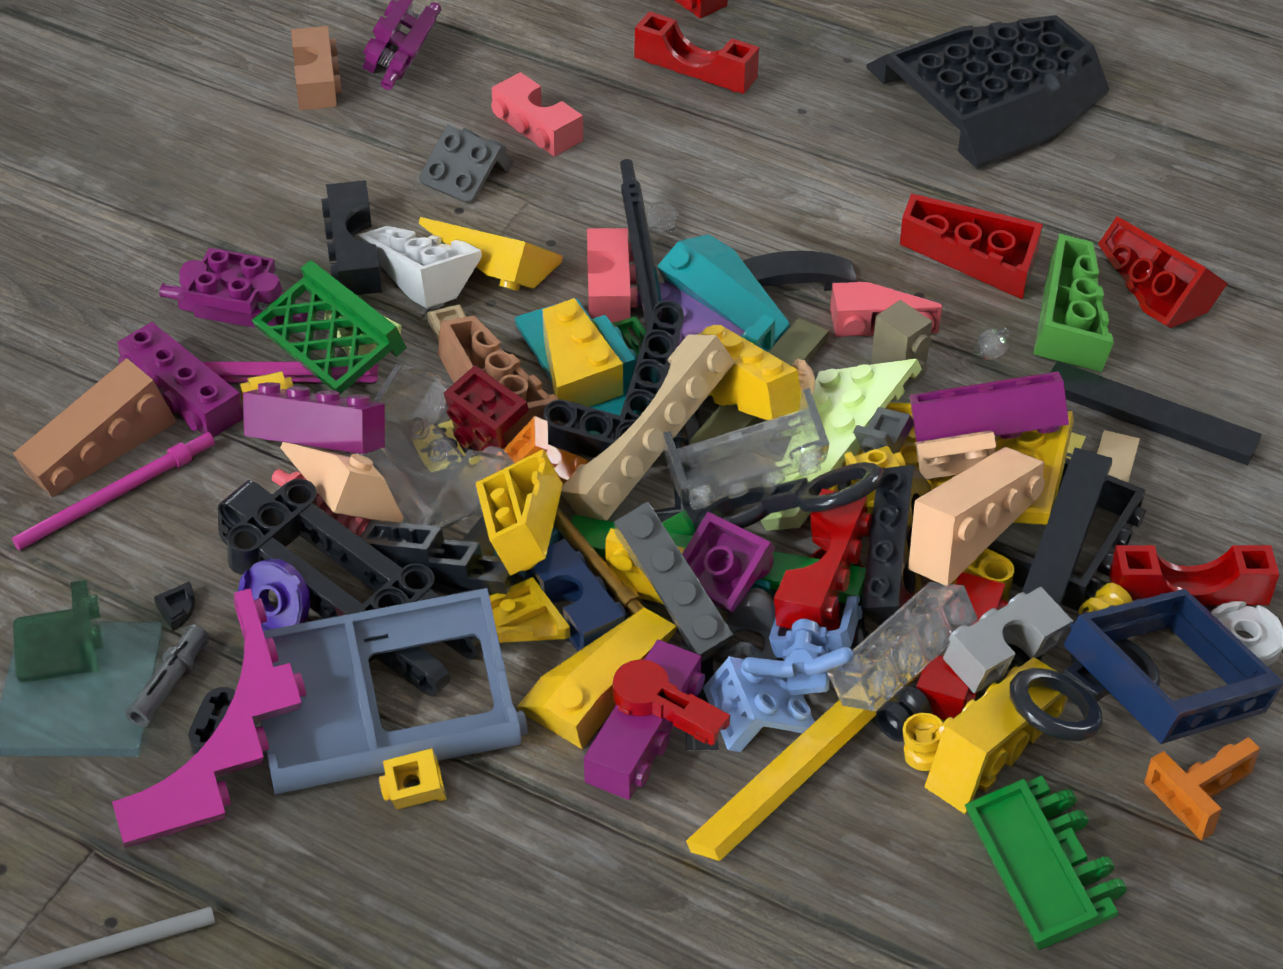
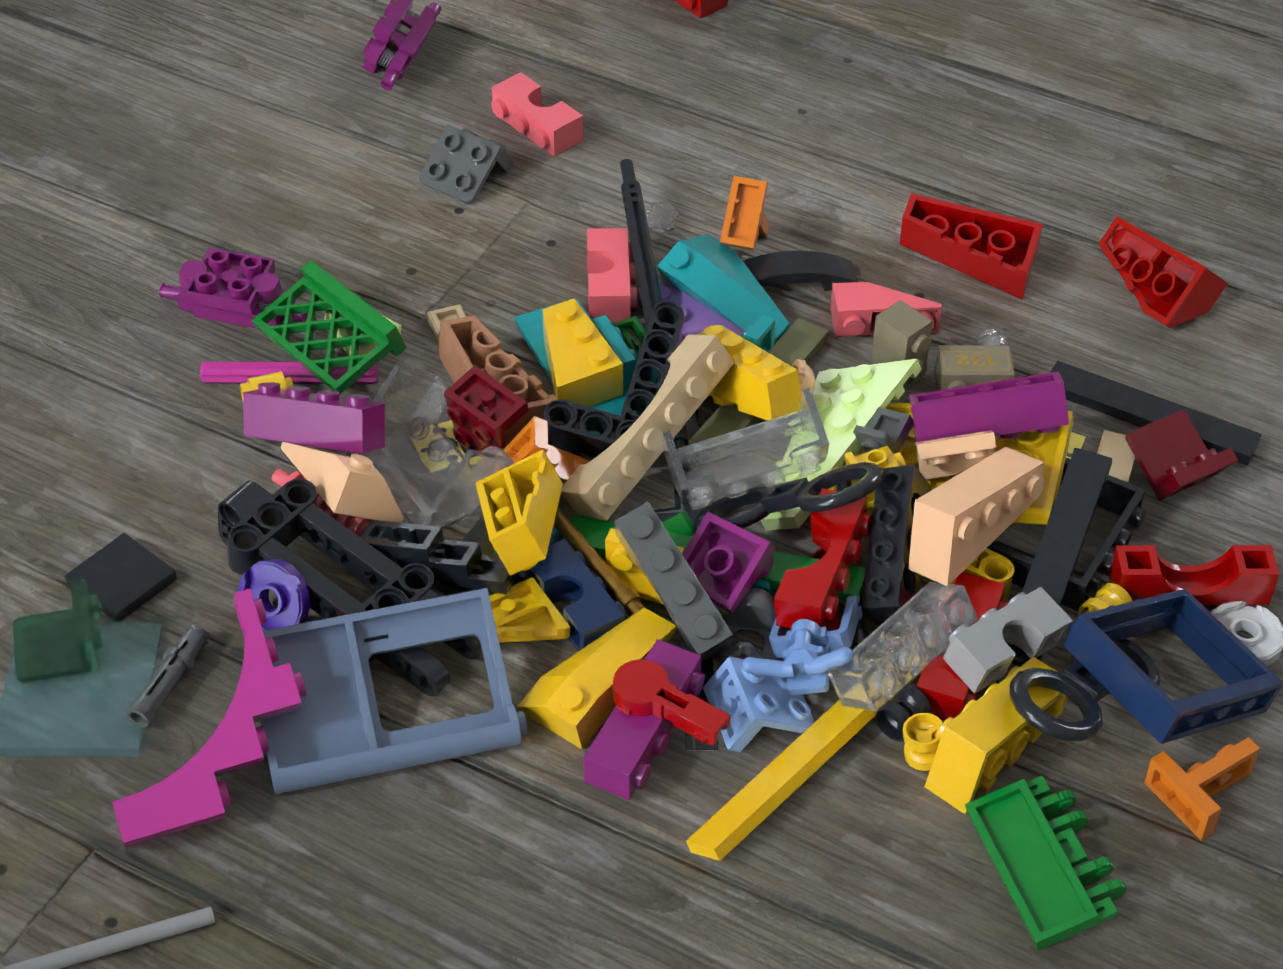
(96, 429): nougat wedge -> none
(123, 576): none -> black tile
(176, 457): dark pink bar -> none
(176, 605): black tile -> none
(183, 380): magenta brick -> none
(206, 717): black beam -> none
(315, 68): nougat arch -> none
(355, 260): black arch -> none
(400, 770): yellow brick -> none
(422, 265): white wedge -> none
(502, 257): yellow wedge -> none
(663, 44): red arch -> none
(745, 213): none -> orange bracket
(972, 365): none -> dark tan brick
(1002, 82): black wedge -> none
(1072, 310): bright green wedge -> none
(1175, 455): none -> dark red bracket

